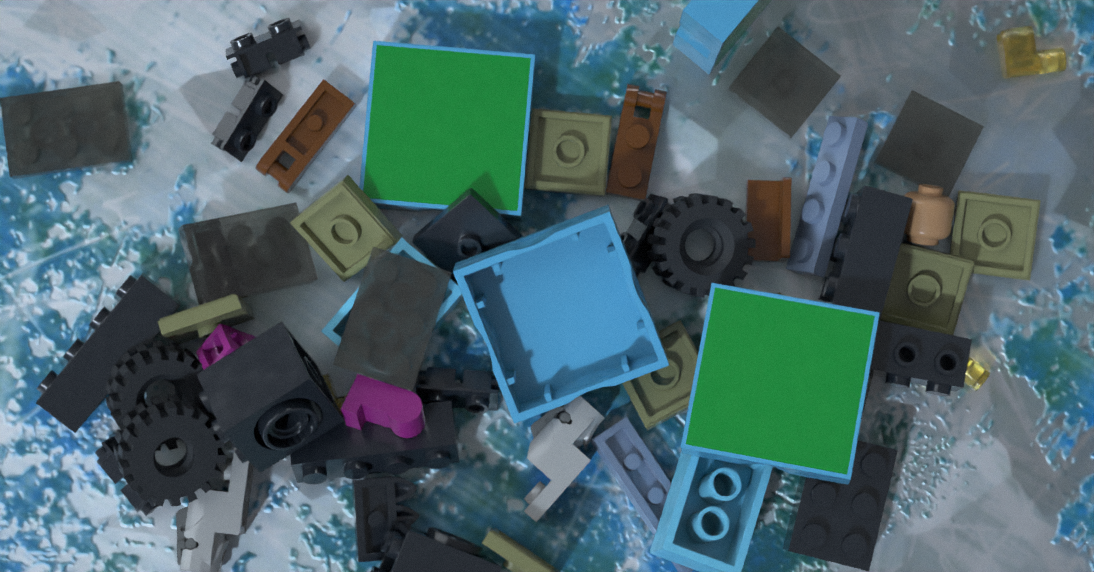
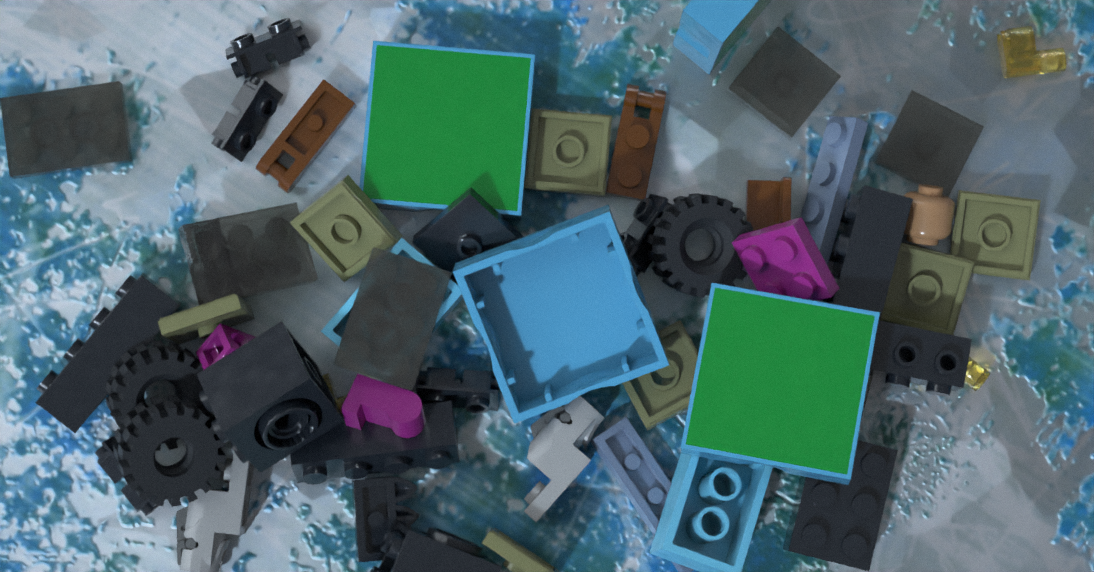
(786, 261): none -> magenta plate

